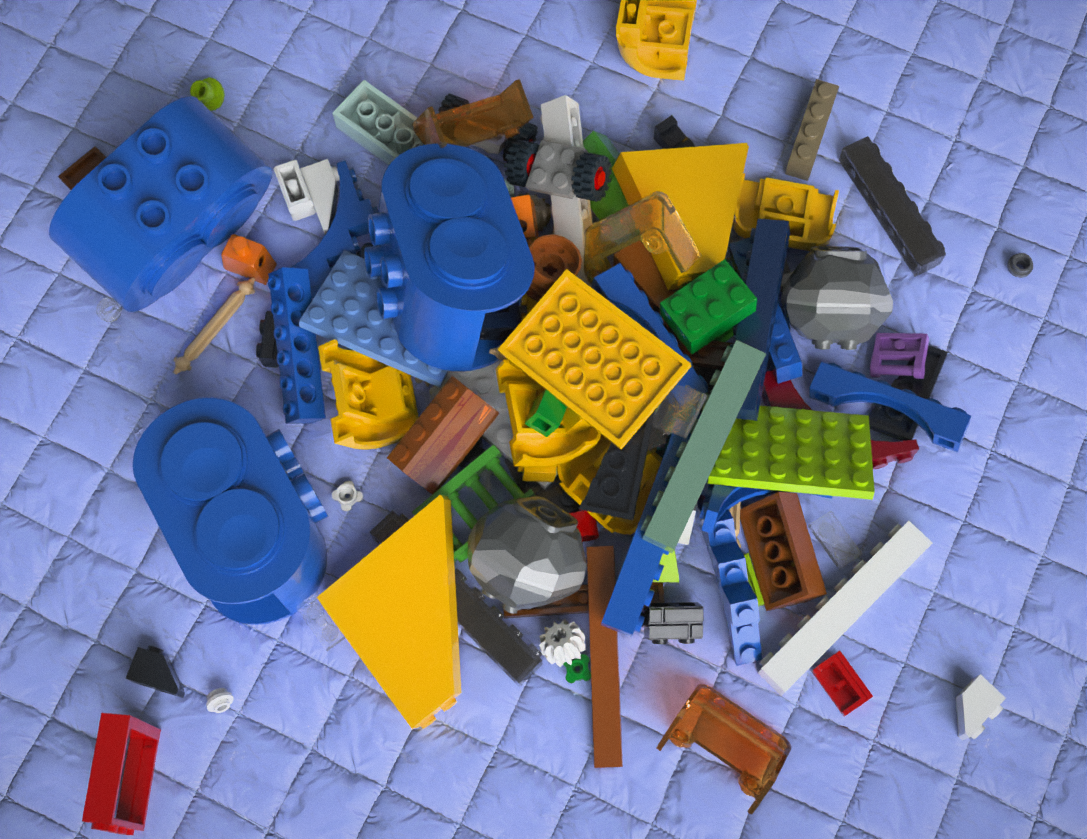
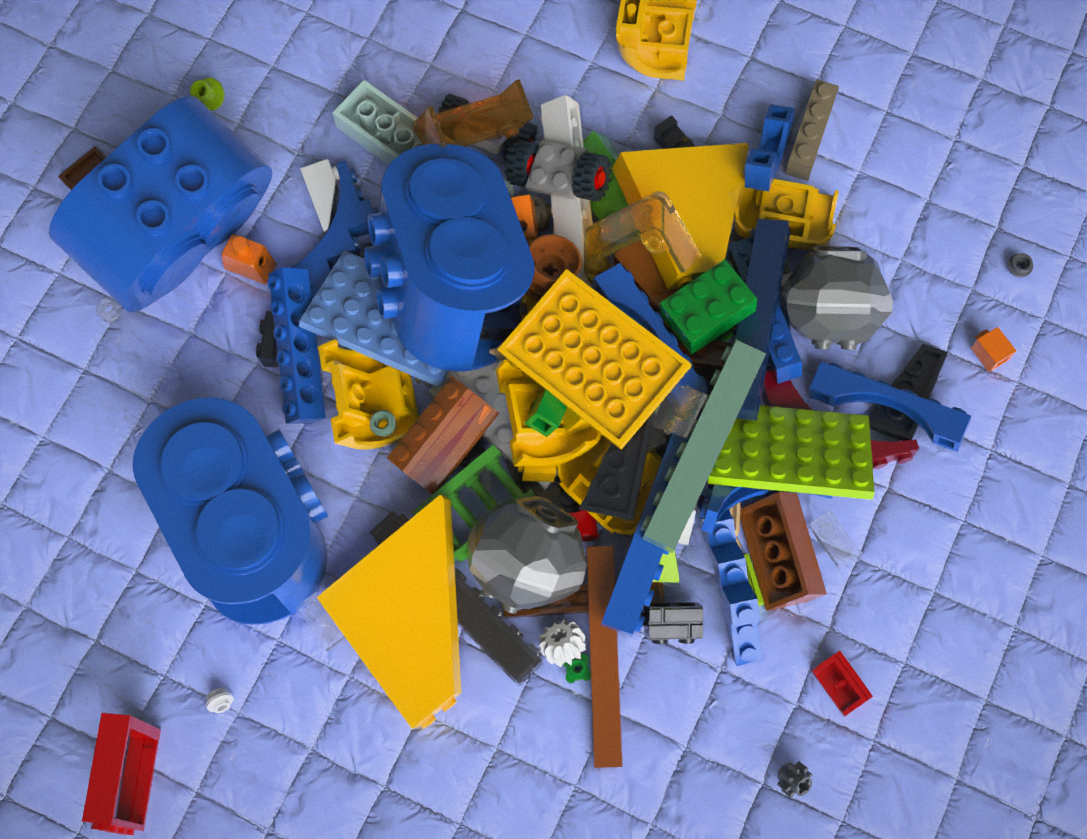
(154, 671): black slope -> none
(214, 325): tan wheel -> none
(294, 190): white brick -> none
(342, 490): white plate -> none
(379, 416): none -> sand green plate
(733, 738): clear orange windscreen -> none
(765, 160): none -> blue arch
(794, 779): none -> dark grey gear
(844, 608): white brick -> none
(892, 206): clear smoke brick -> none
(899, 347): medium lavender plate -> none
(975, 705): white slope -> none
(993, 348): none -> orange brick

